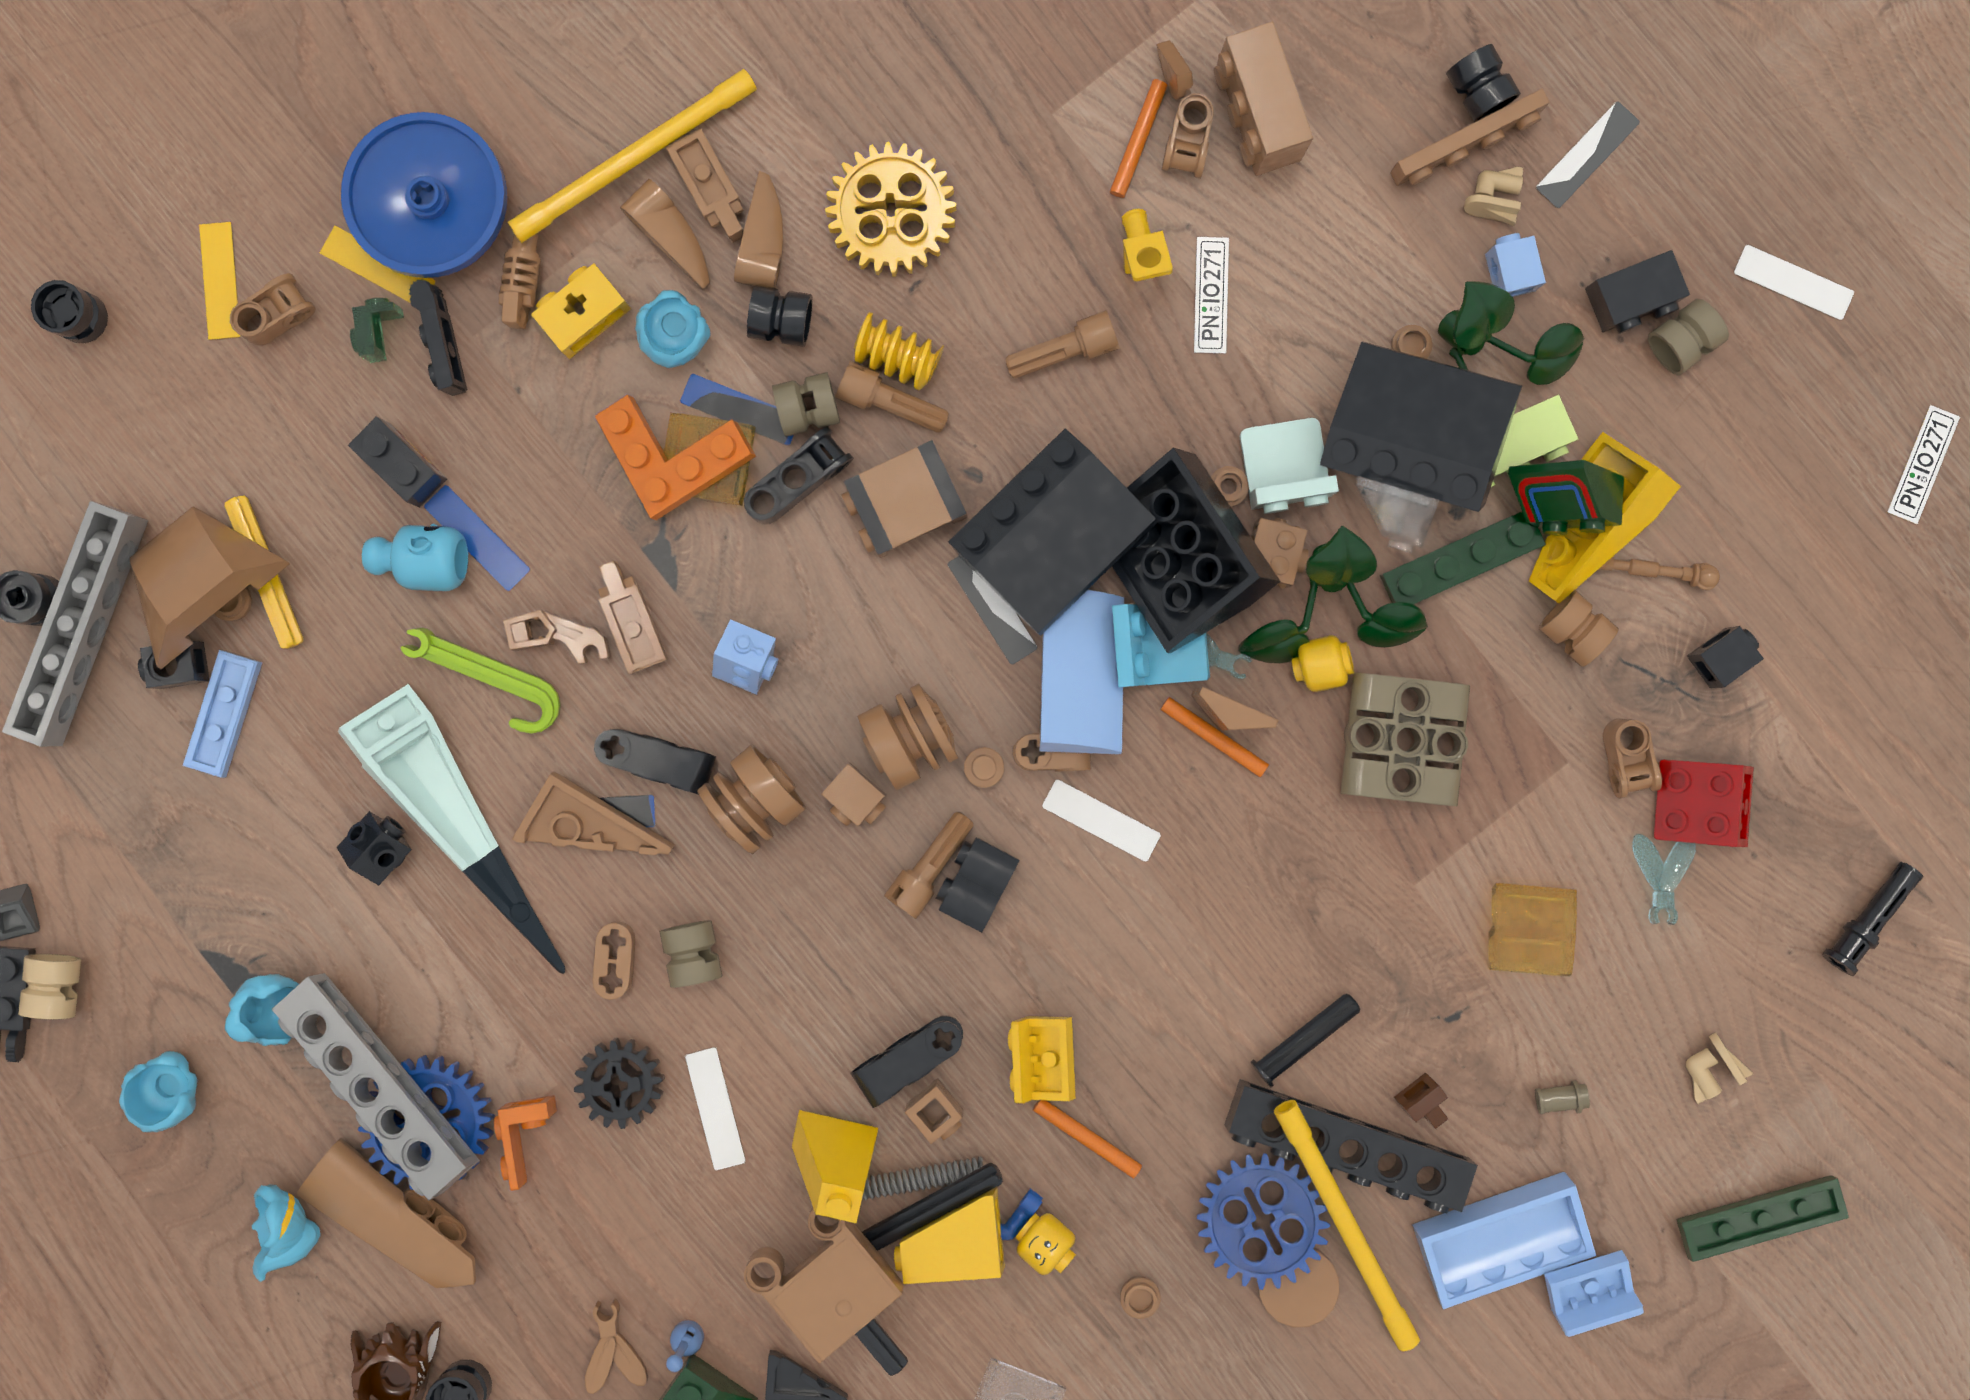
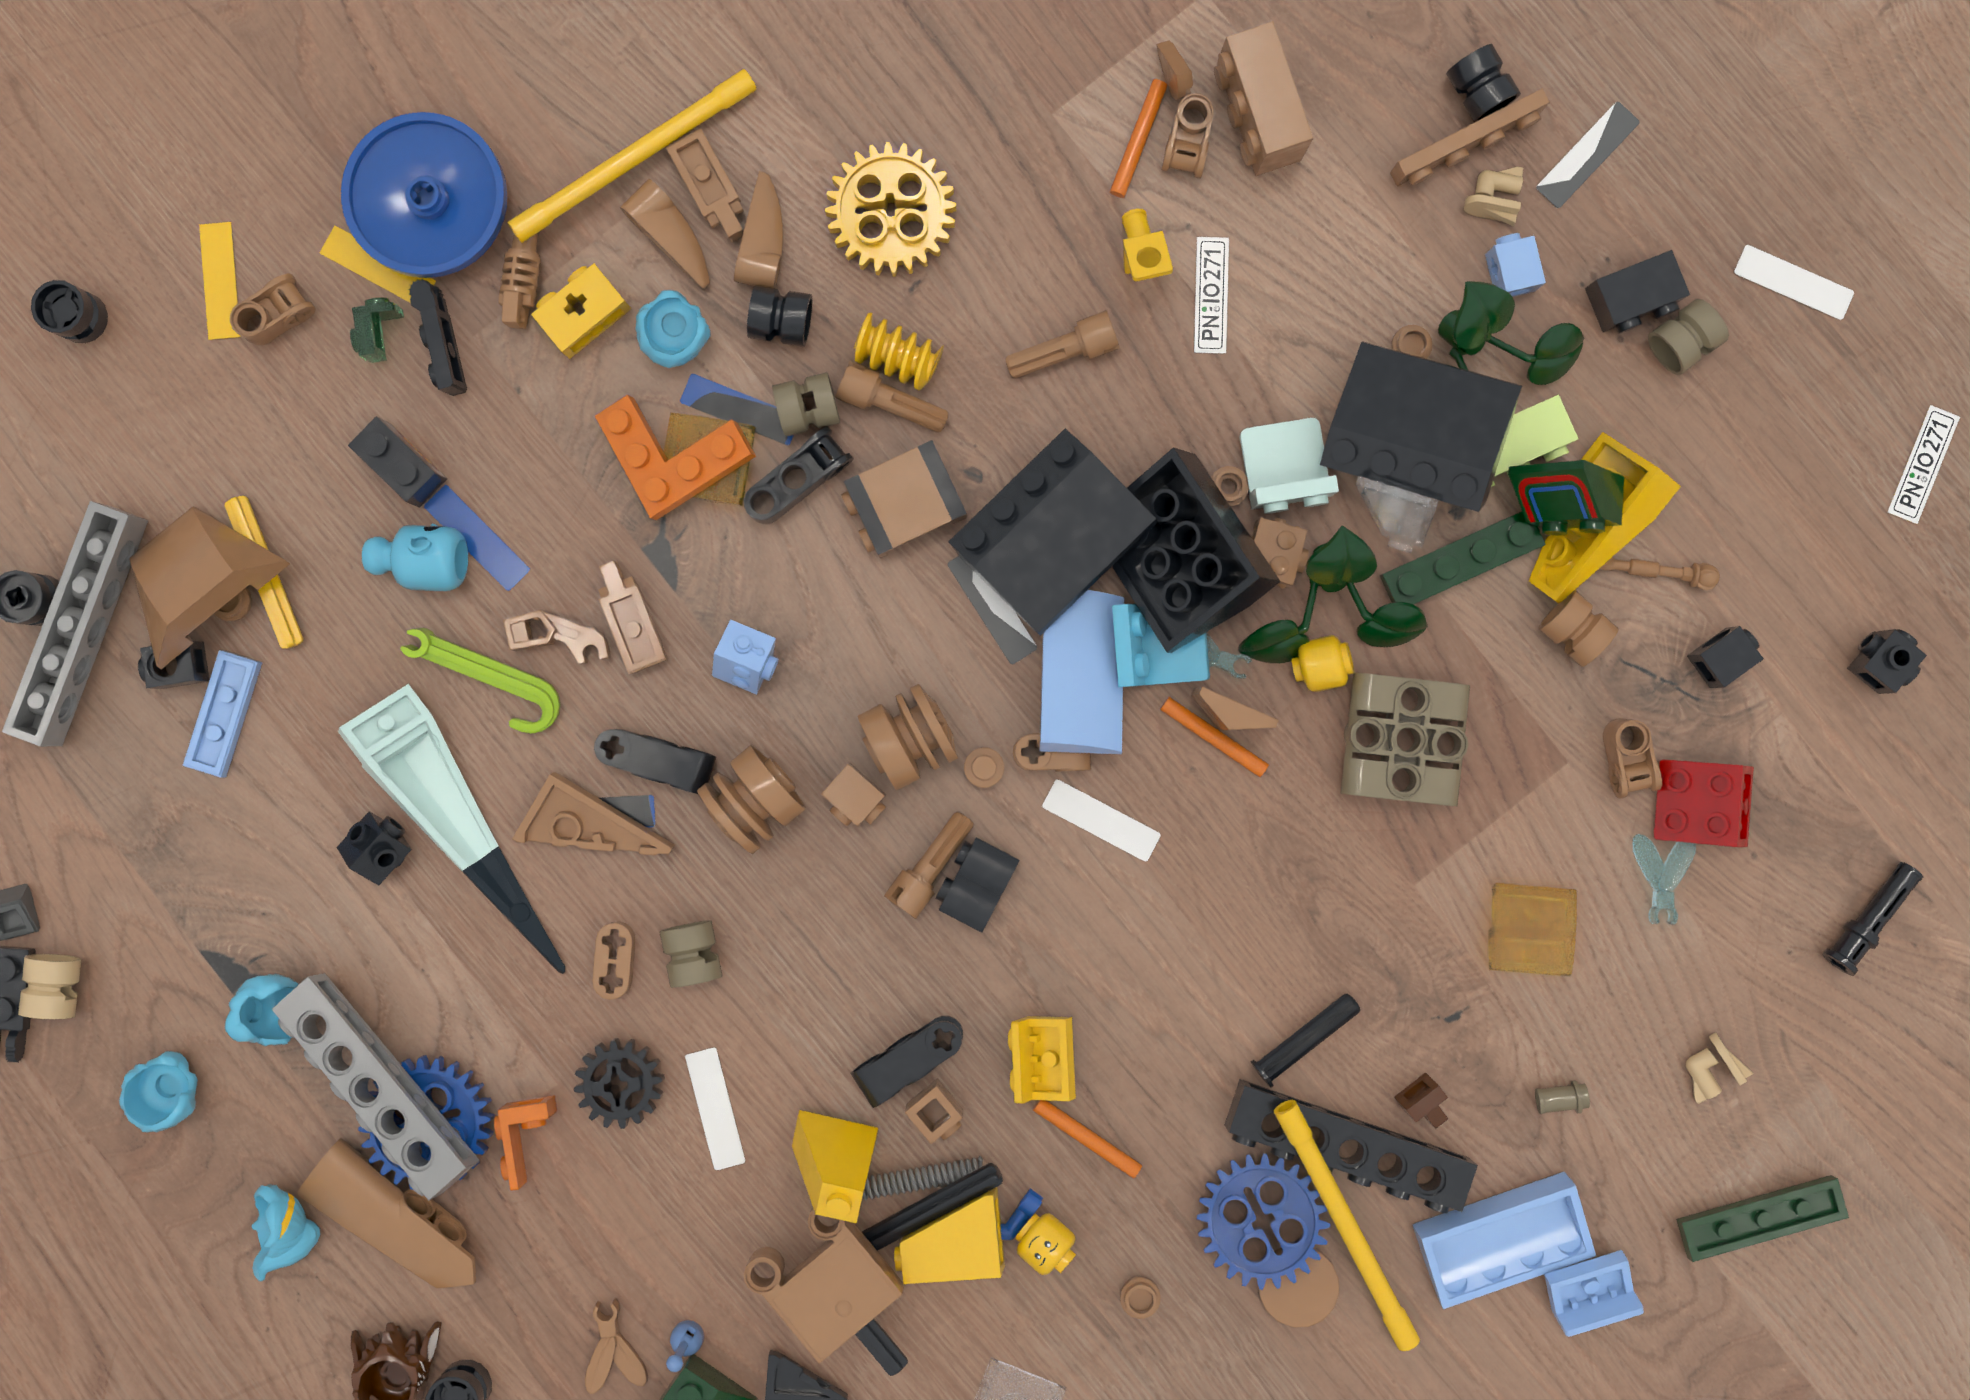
(1887, 660): none -> black brick

